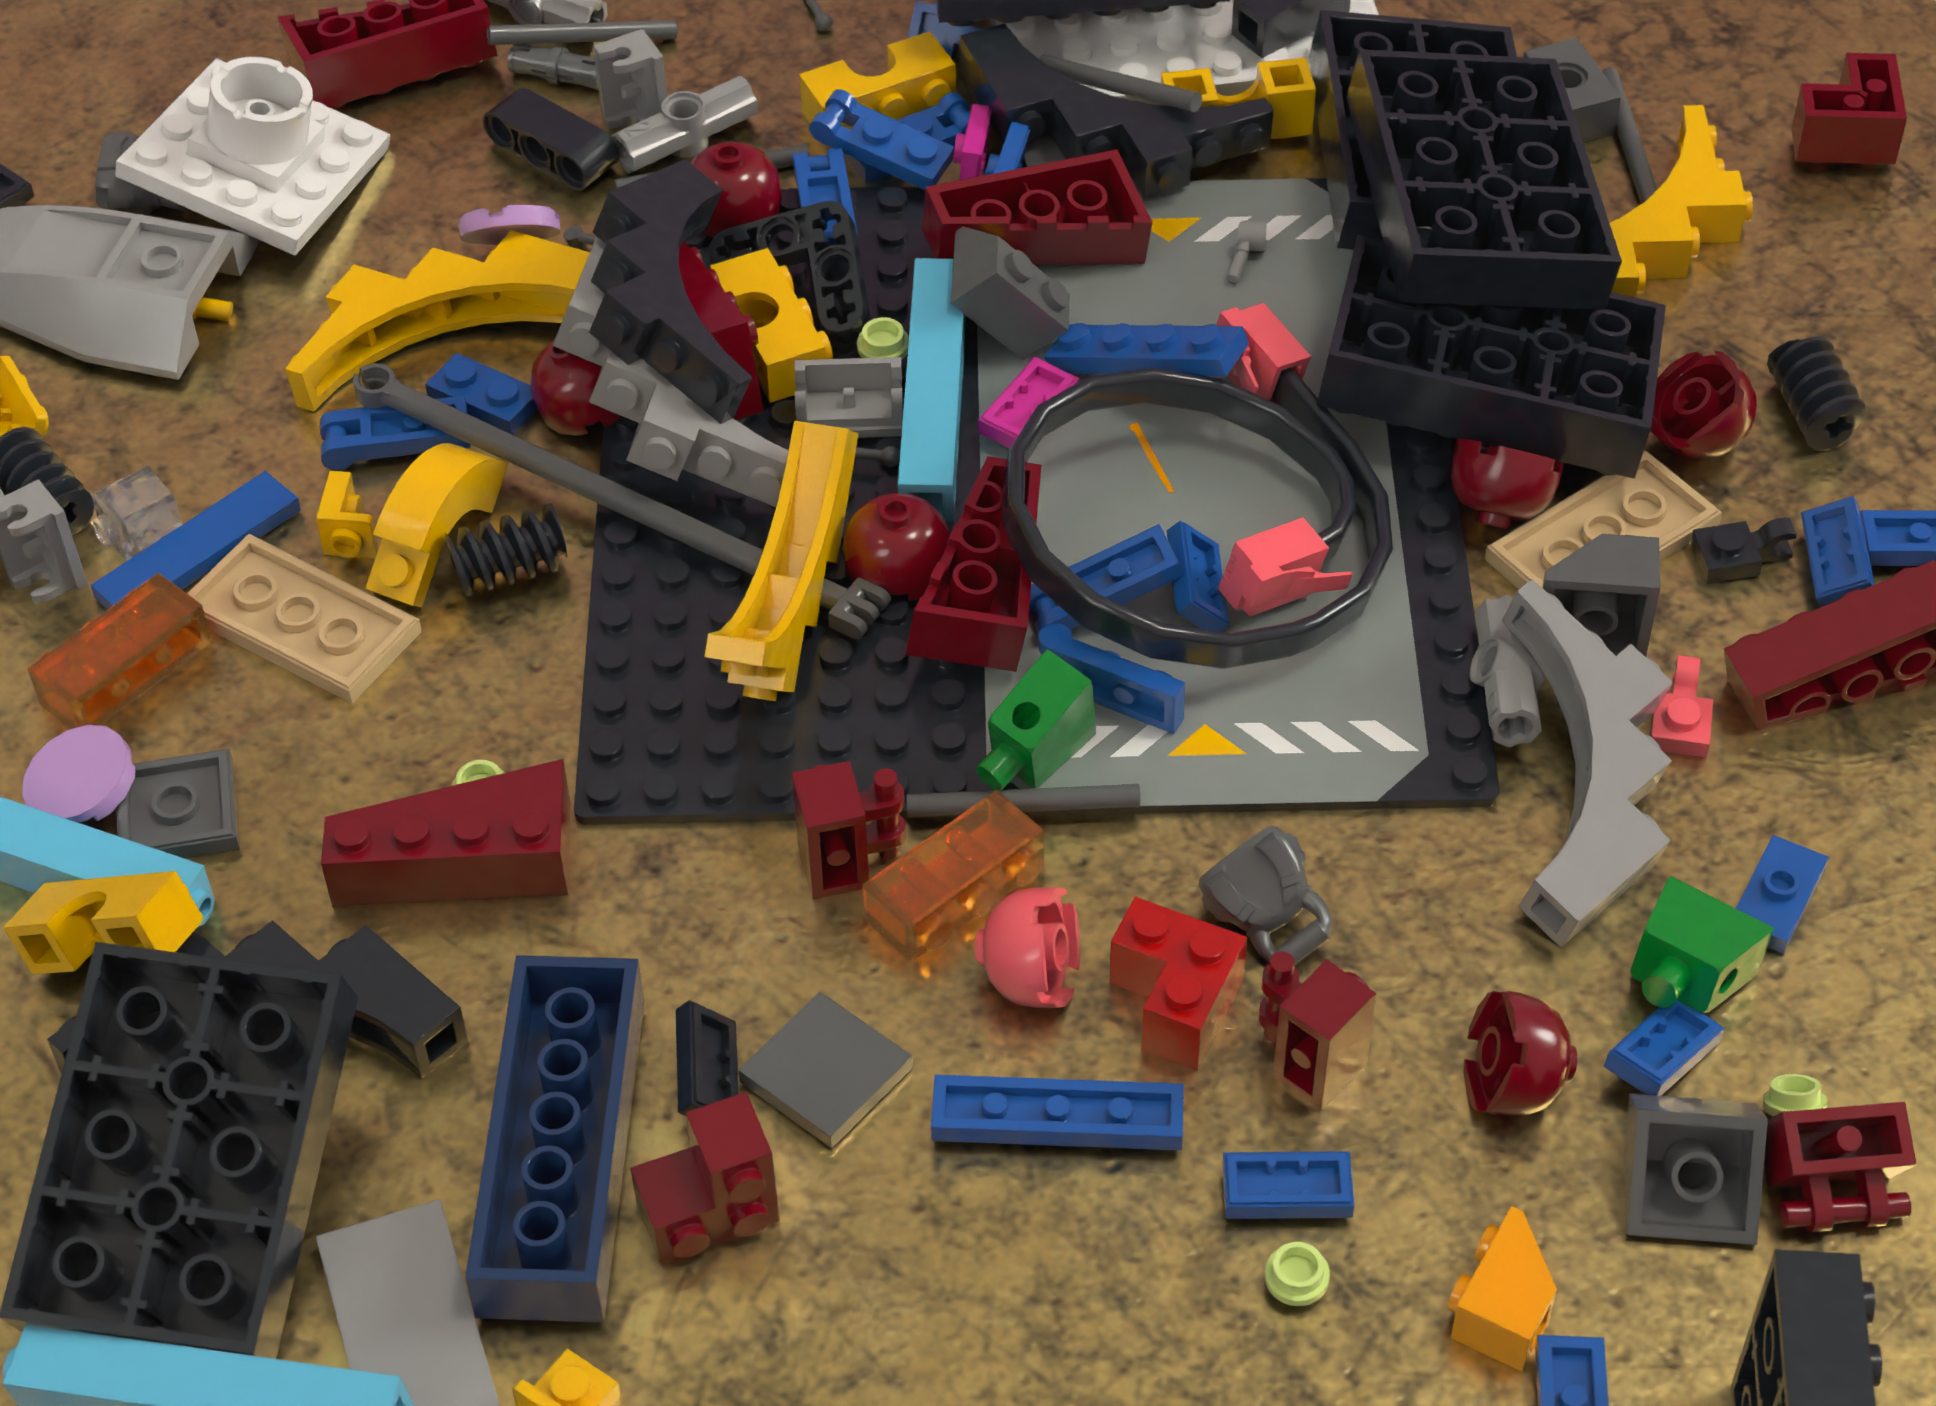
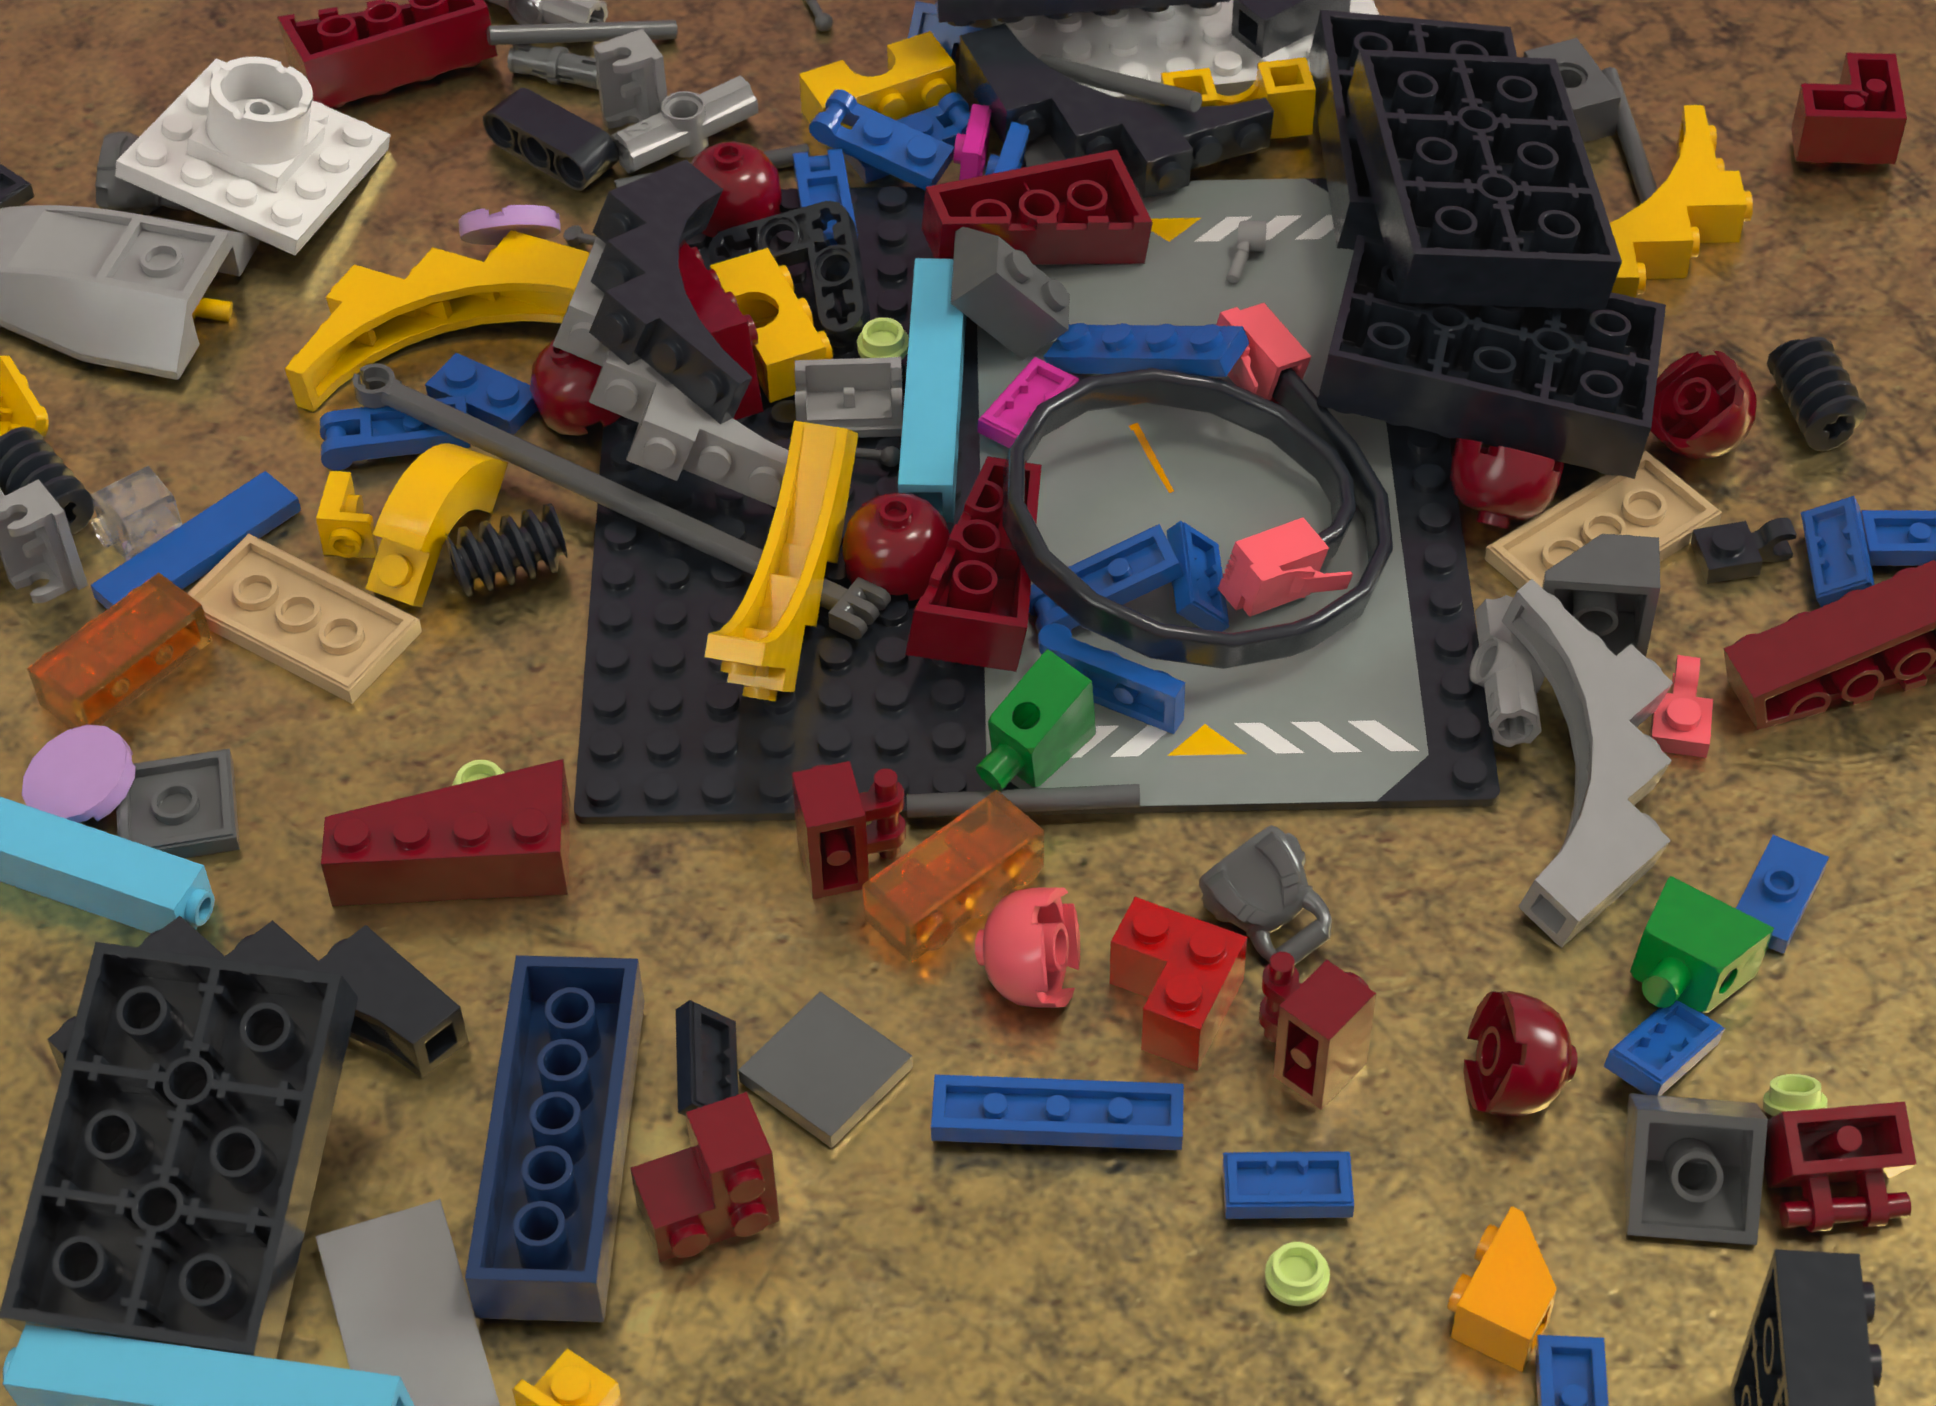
(66, 918): yellow arch -> none

